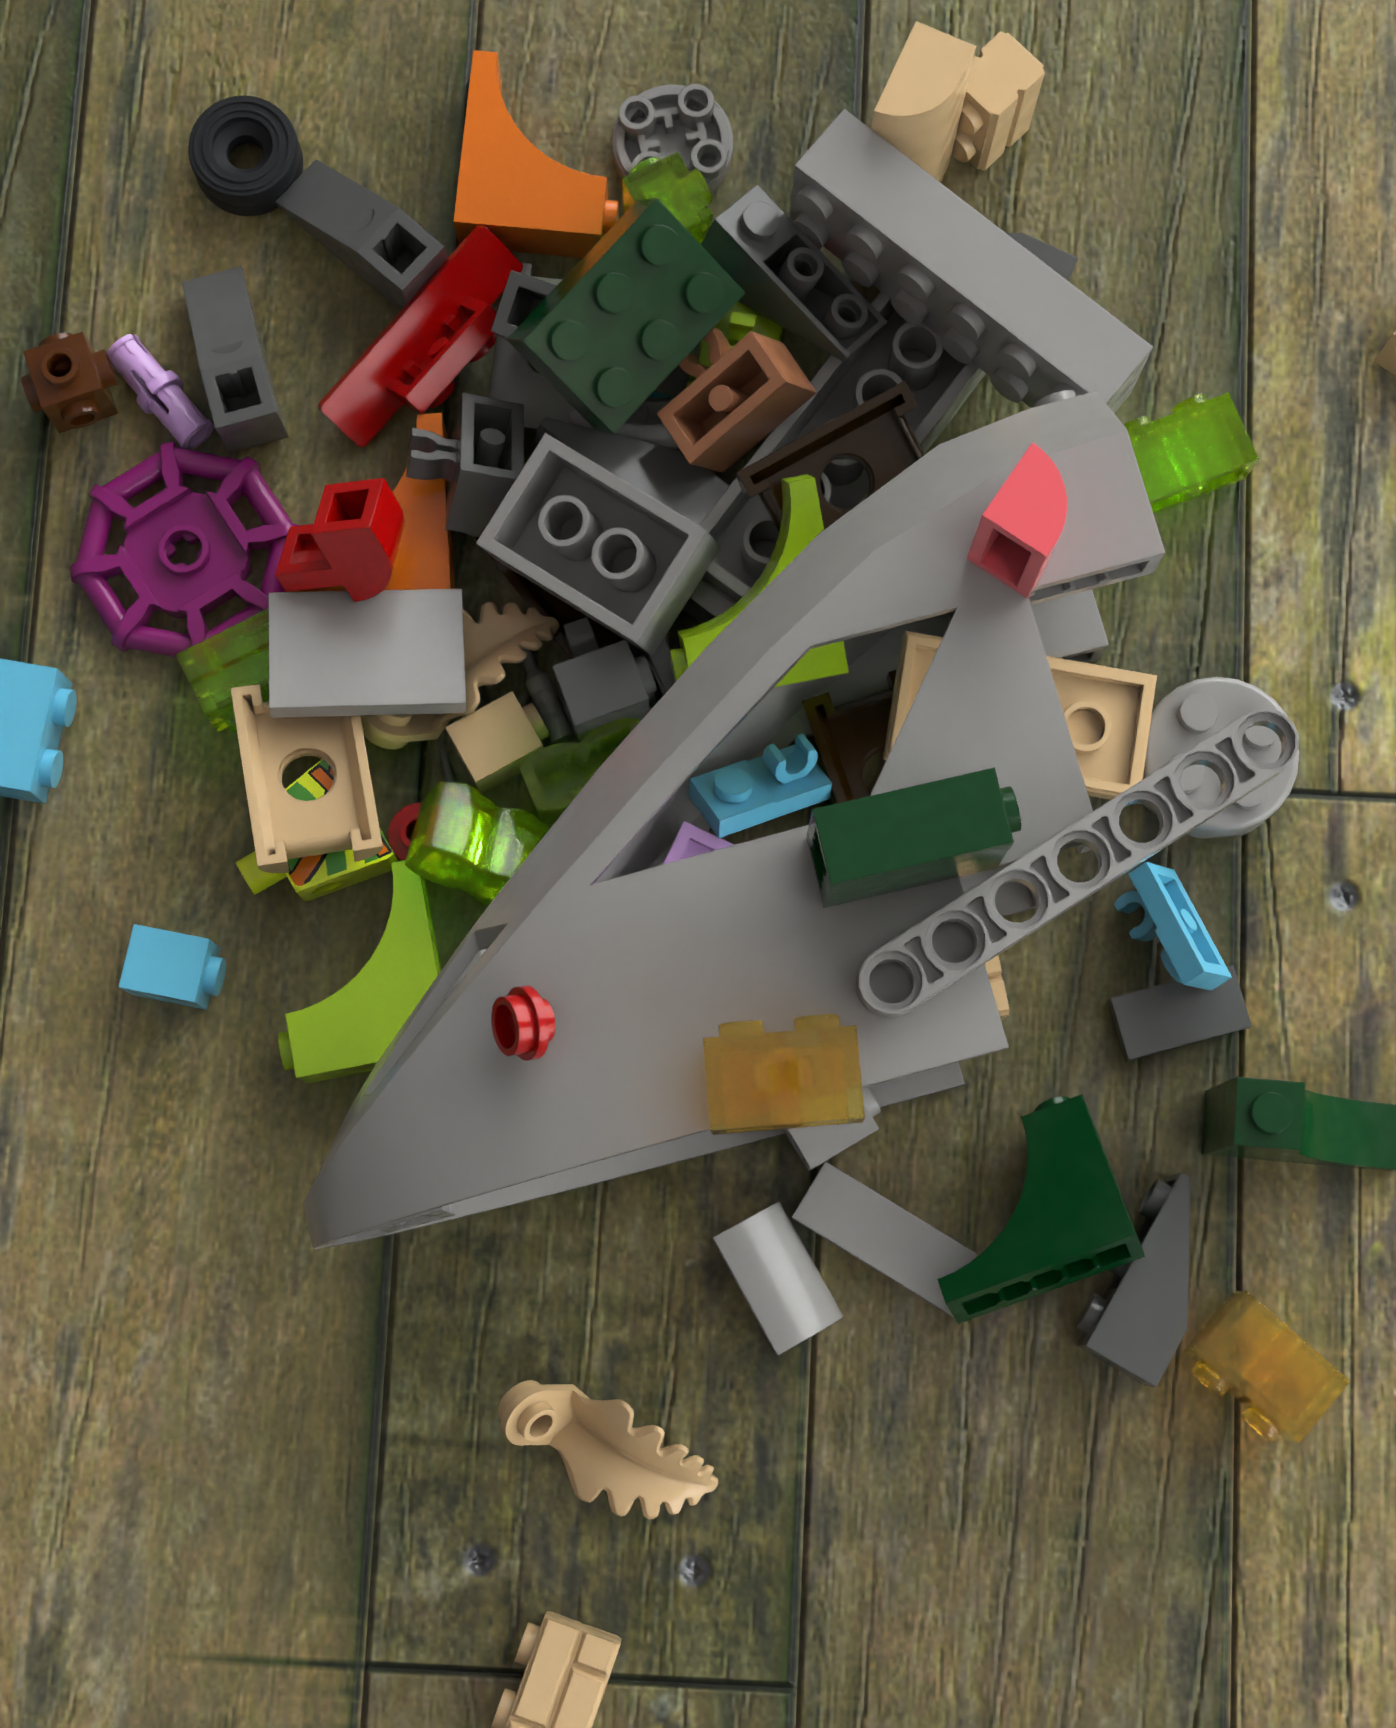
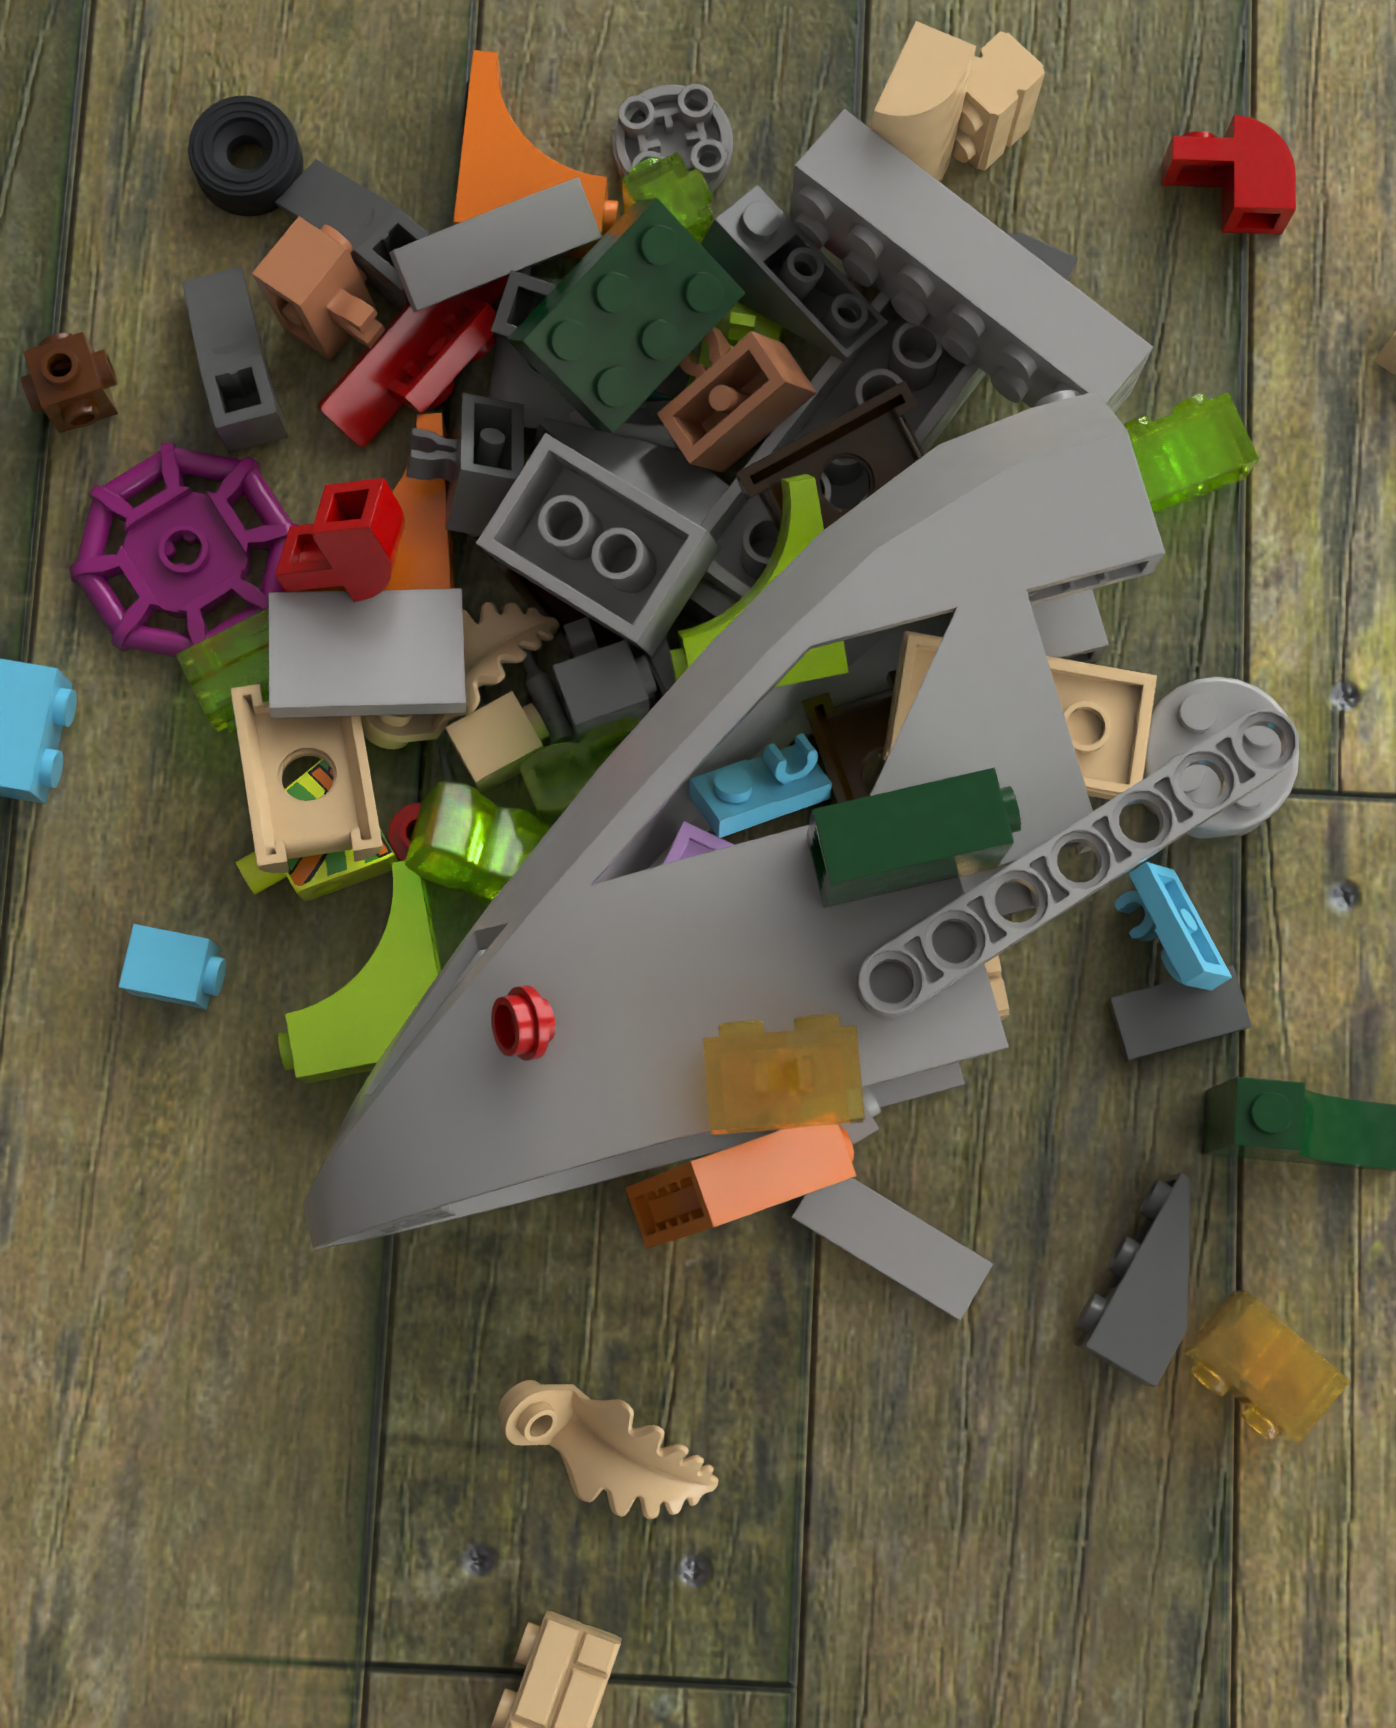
(159, 392): lavender pin -> none
(318, 289): none -> nougat brick
(495, 243): none -> light grey slope
(740, 1181): none -> orange arch
(777, 1278): light grey brick -> none
(1022, 523): coral brick -> none
(1064, 1224): dark green arch -> none
(1249, 166): none -> red brick

